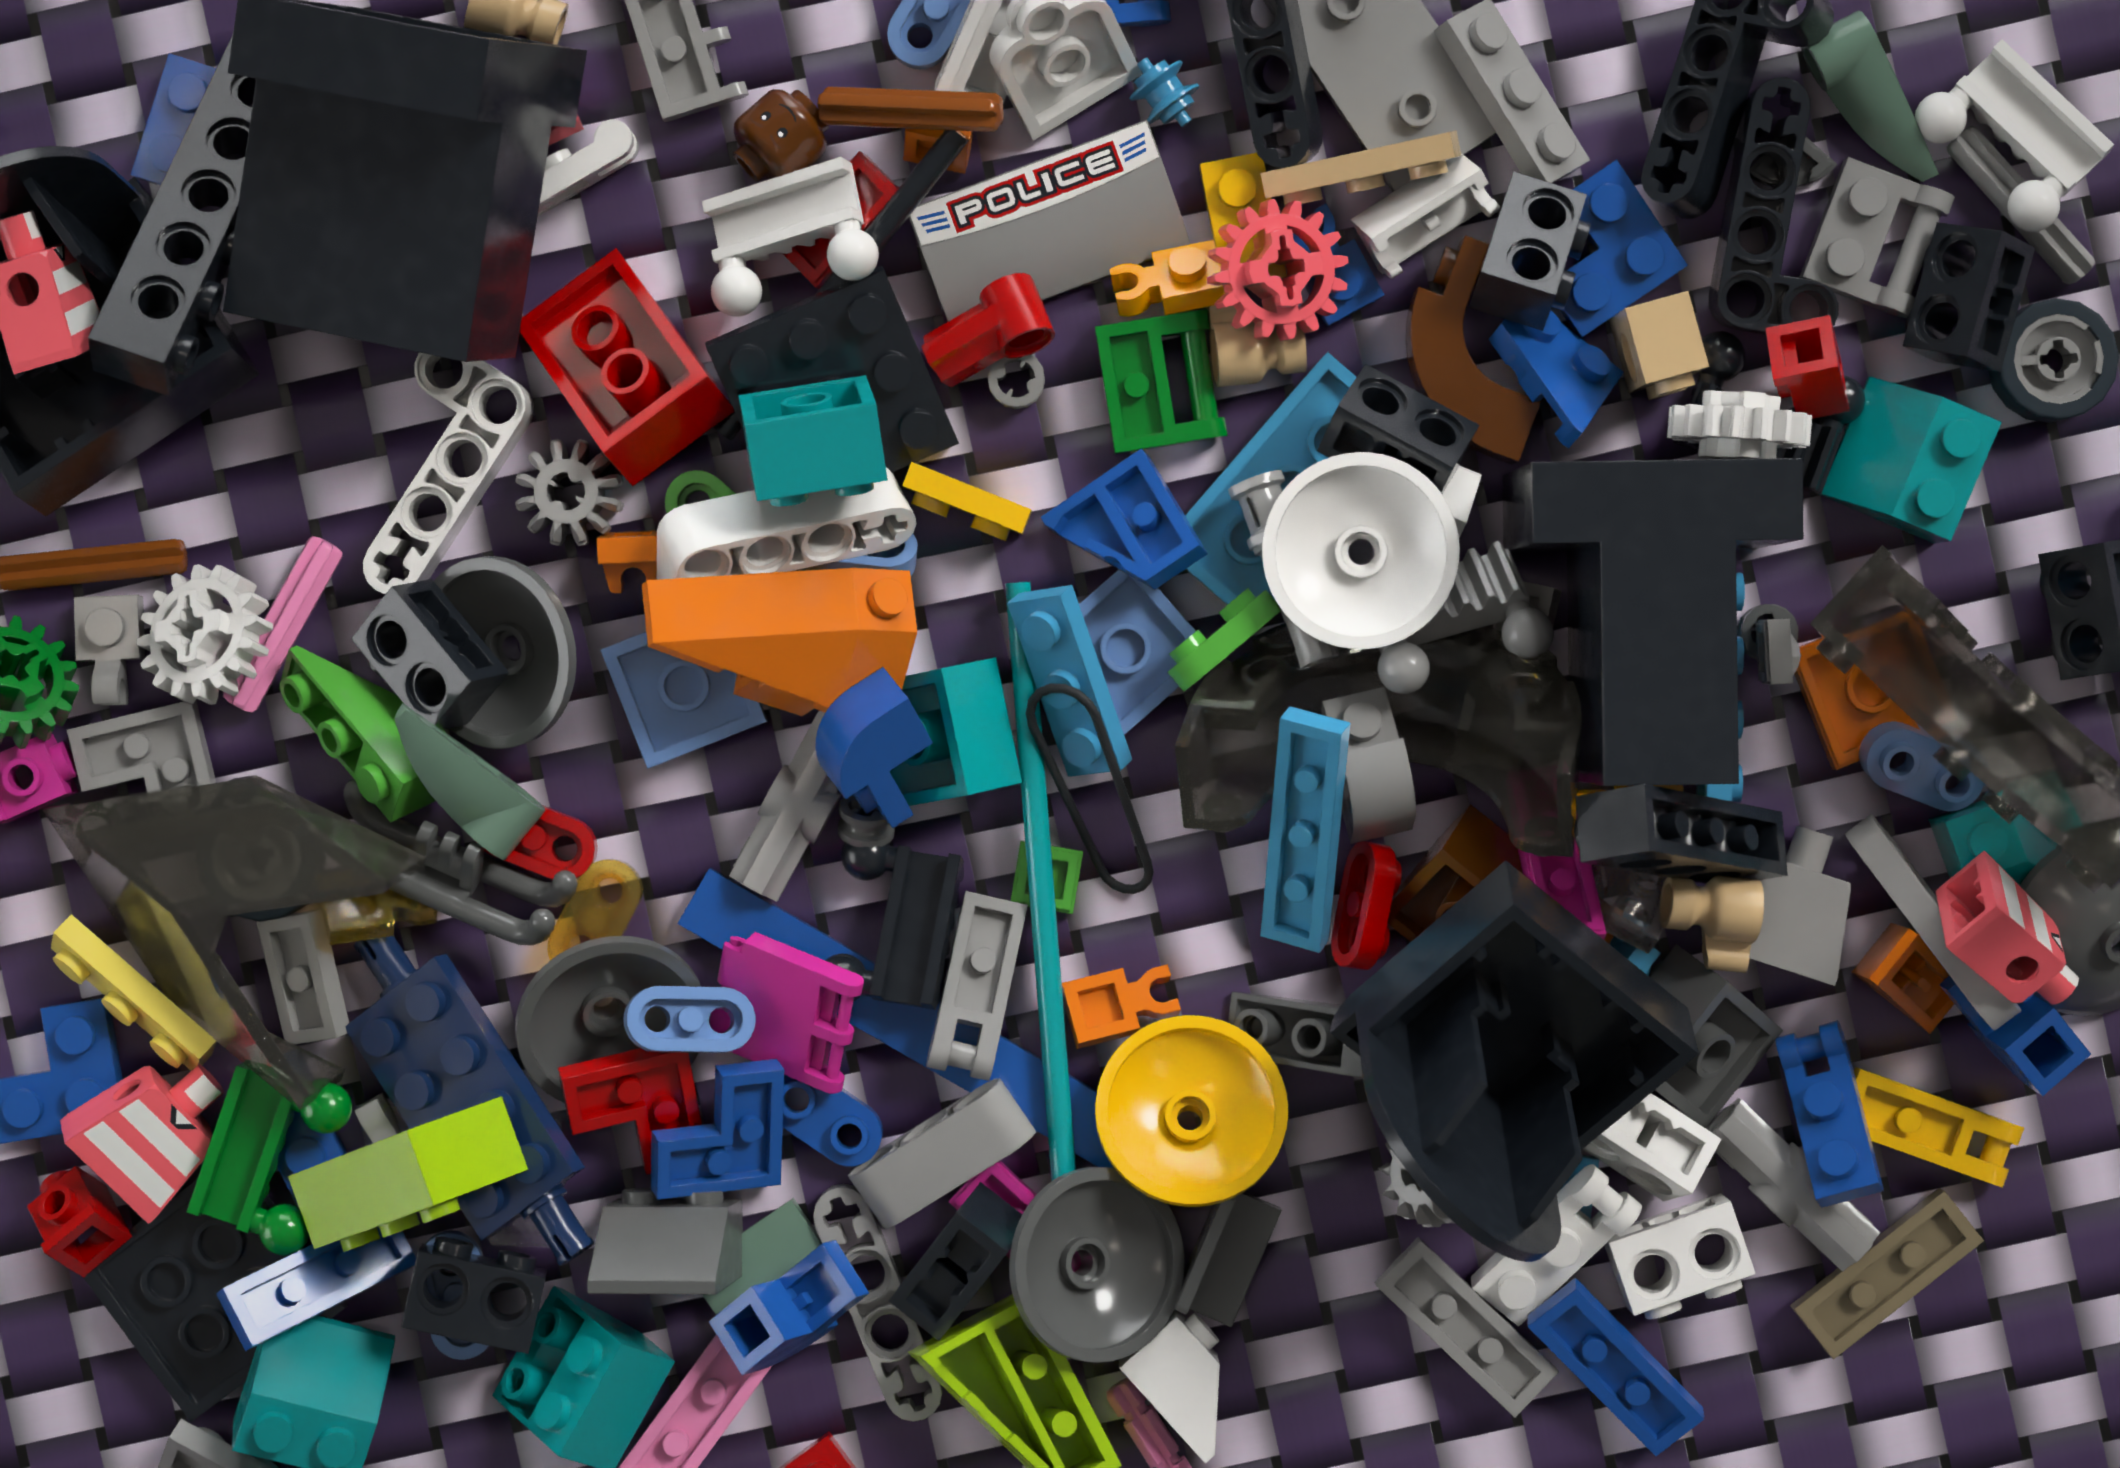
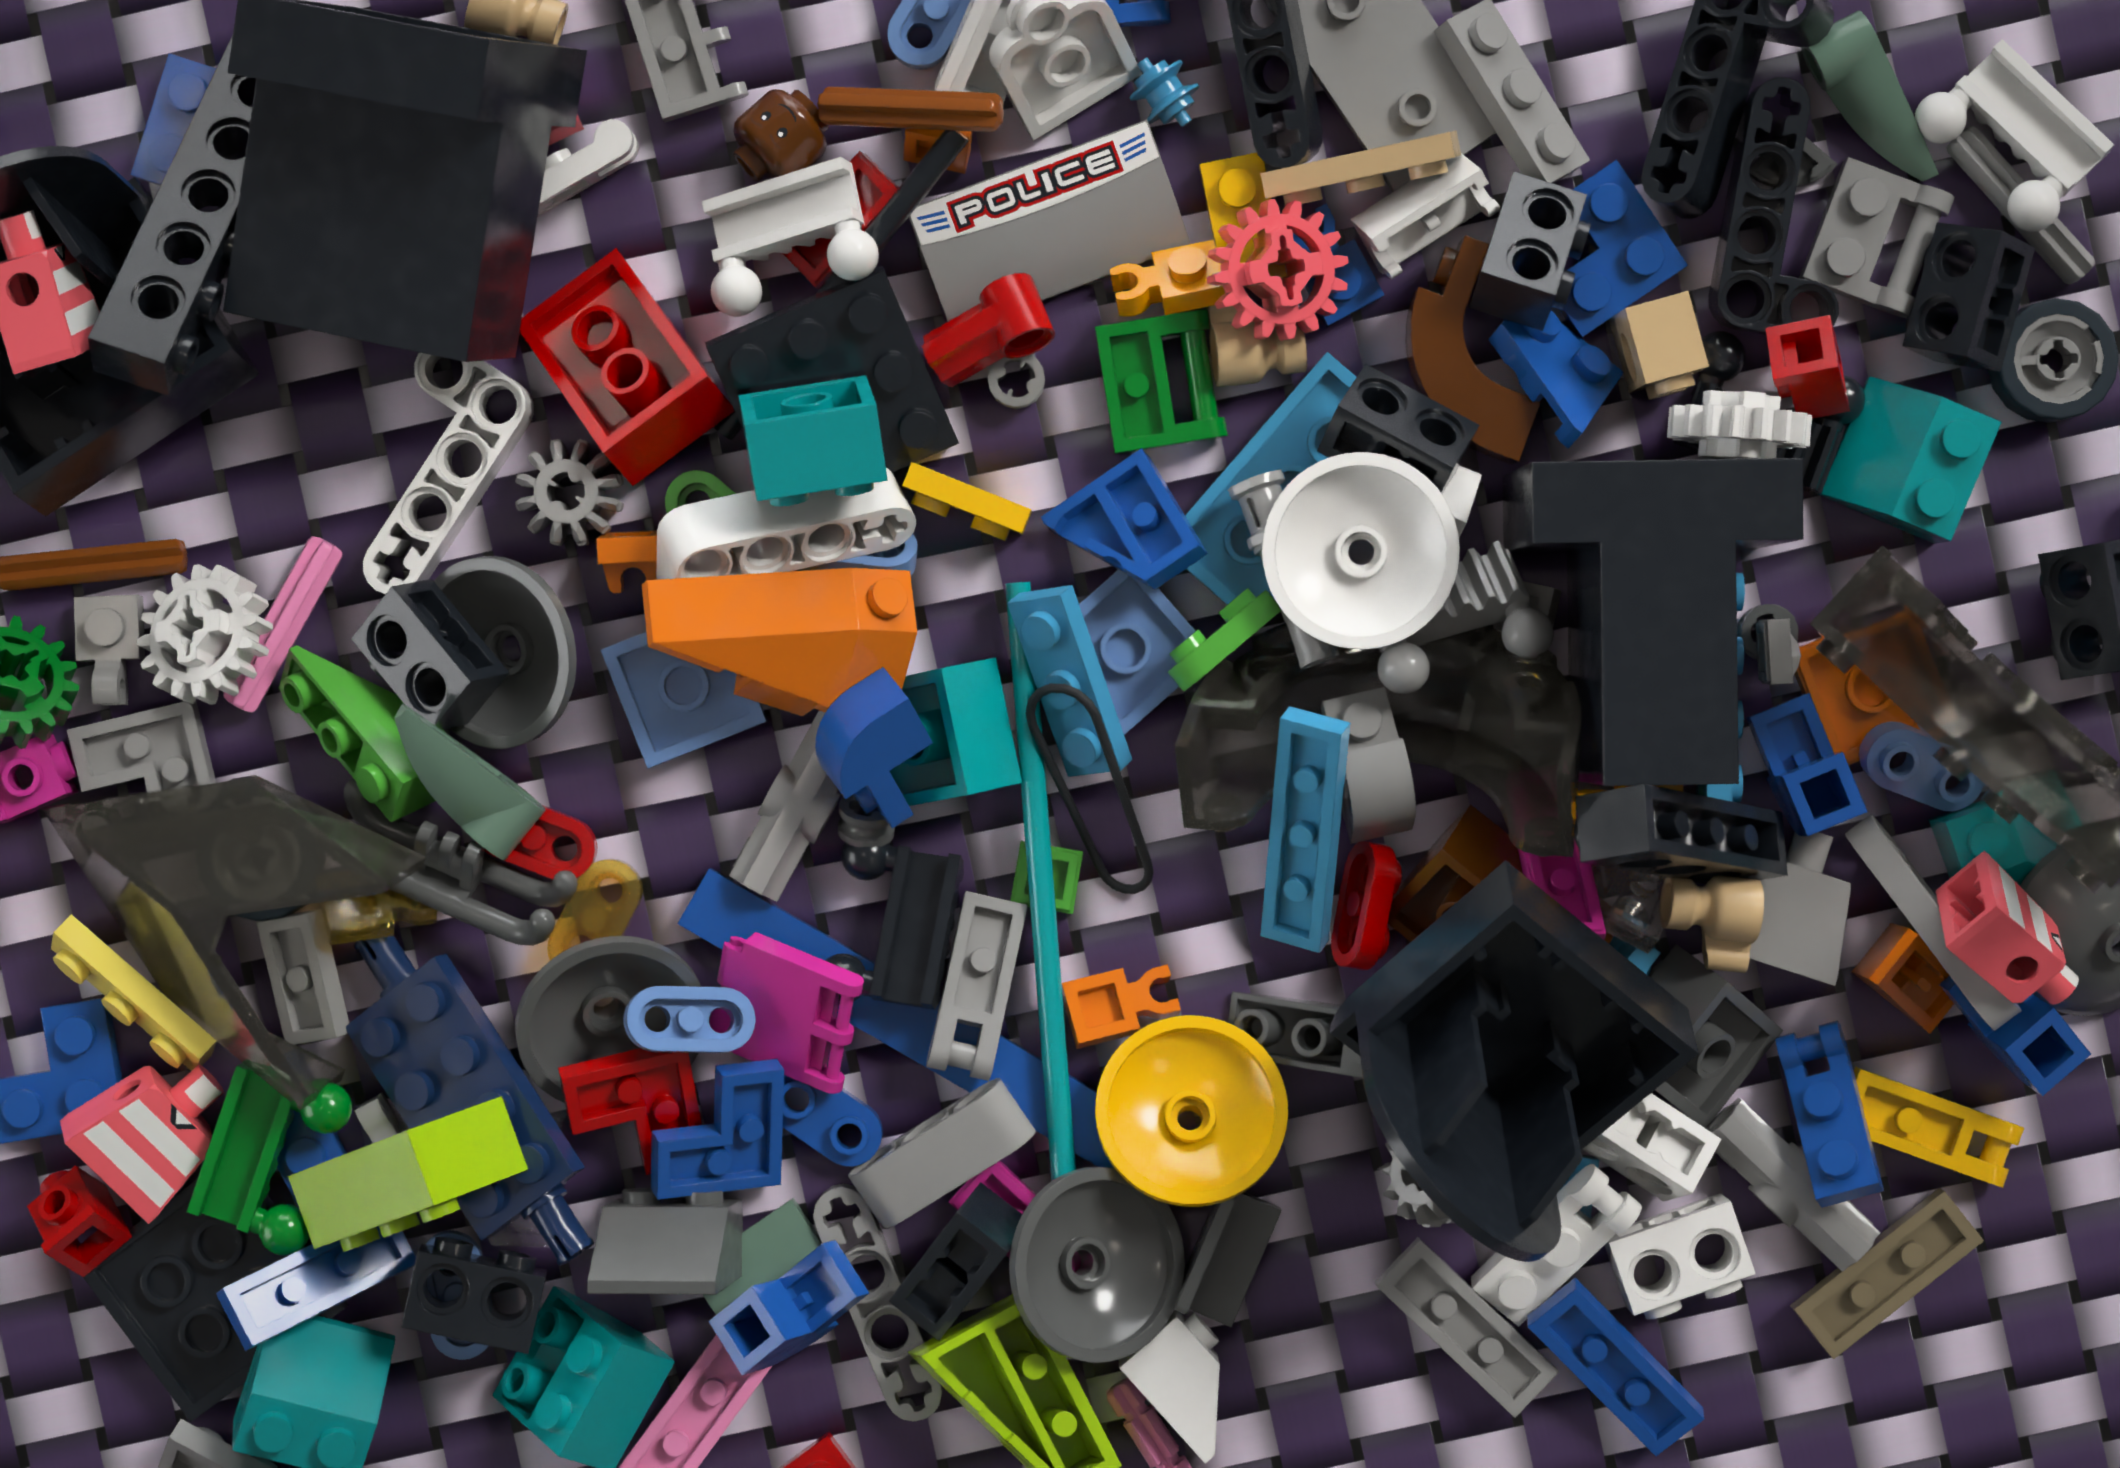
(1804, 772): none -> blue brick

